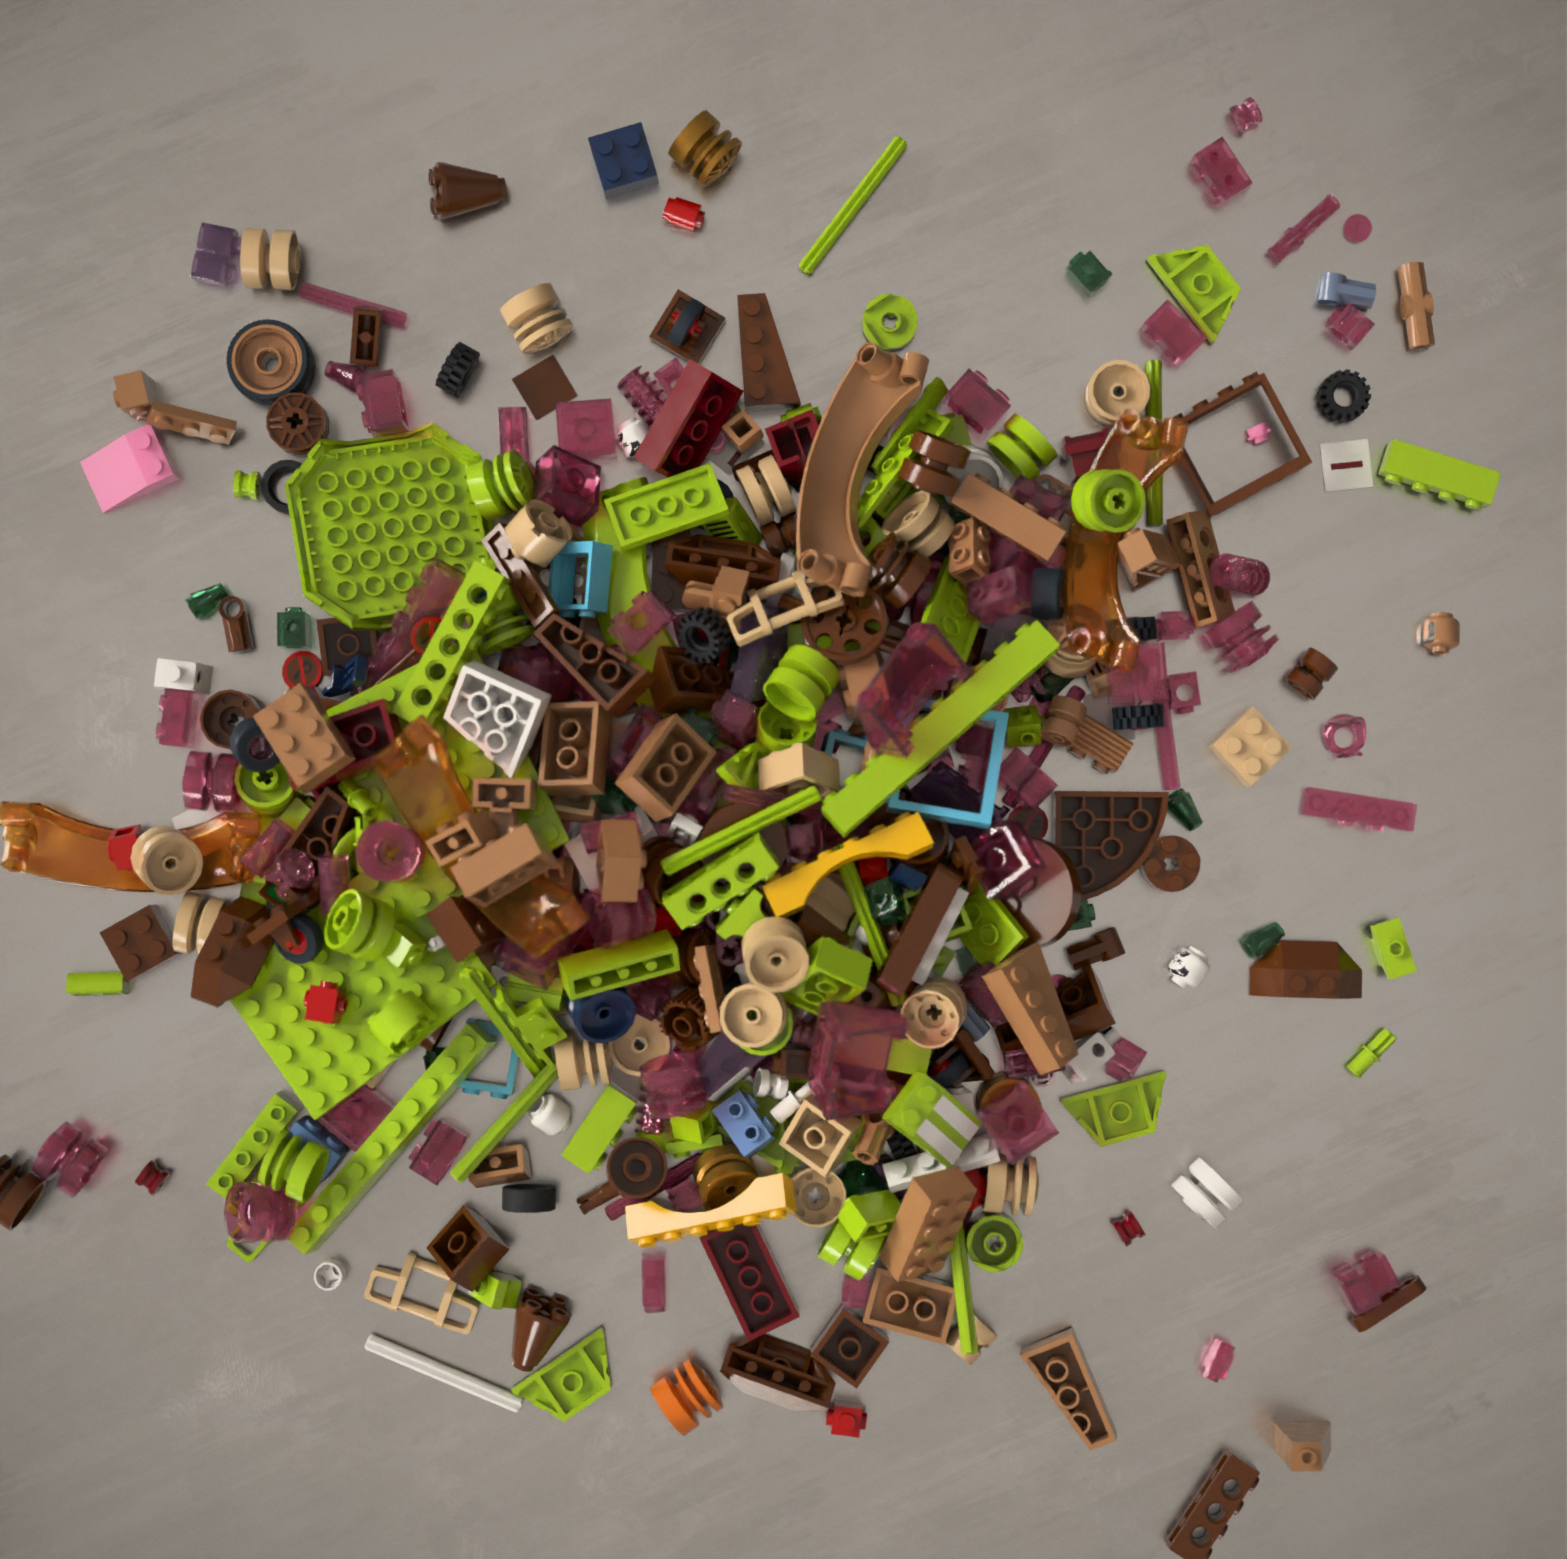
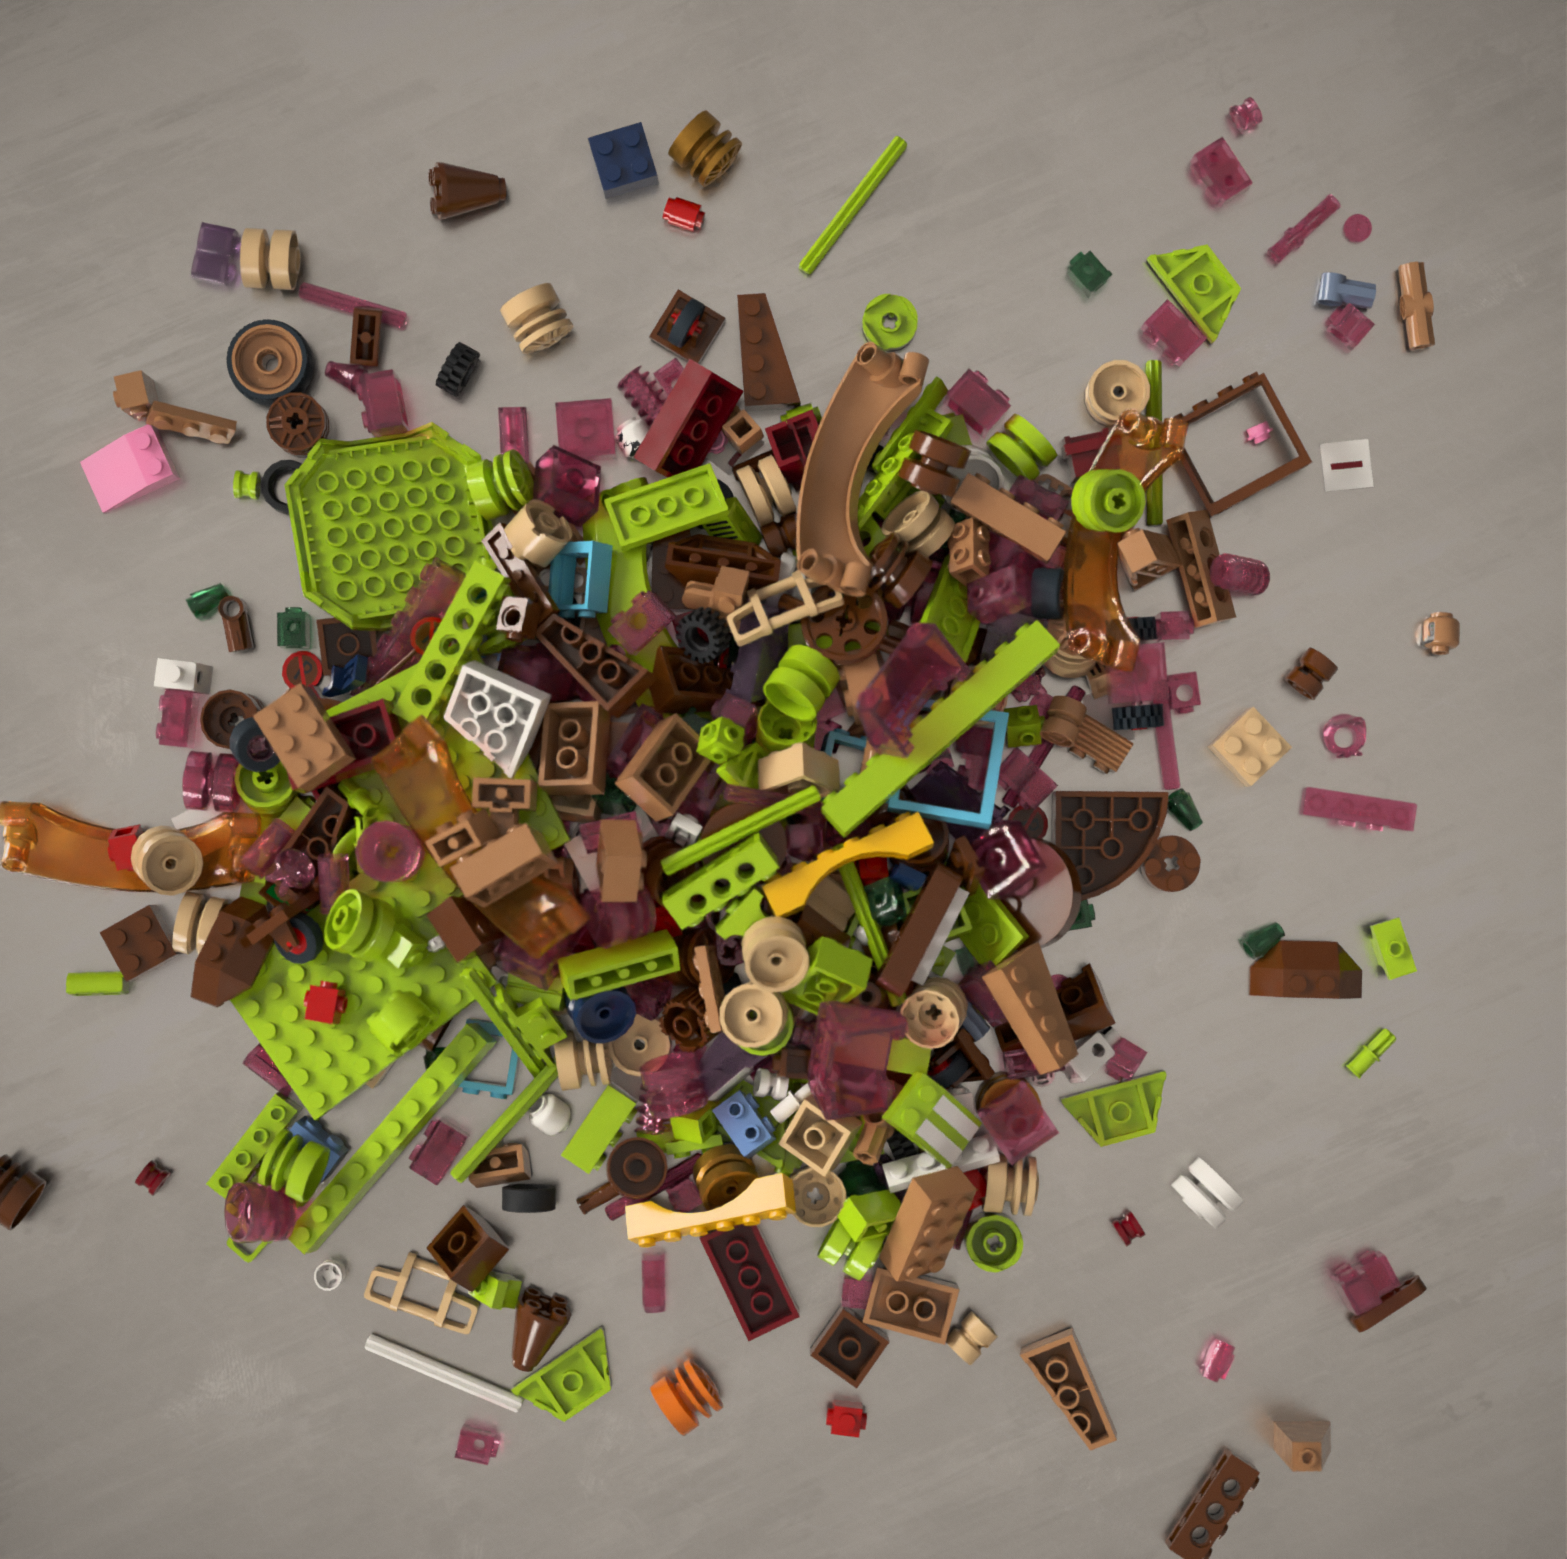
(62, 1154): clear pink wheel -> none
(263, 1066): none -> clear pink brick
(358, 1116): clear pink brick -> none
(468, 1451): none -> clear pink brick
(513, 609): none -> reddish brown brick
(544, 386): reddish brown sticker -> none
(720, 740): none -> lime brick
(778, 1373): reddish brown wedge -> none
(963, 1294): lime axle -> none
(1053, 684): cone -> none
(1103, 946): reddish brown piece -> none
(1189, 967): white head -> none
(1241, 637): clear pink wheel -> none
(1356, 384): black tyre -> none
(1439, 474): lime brick -> none

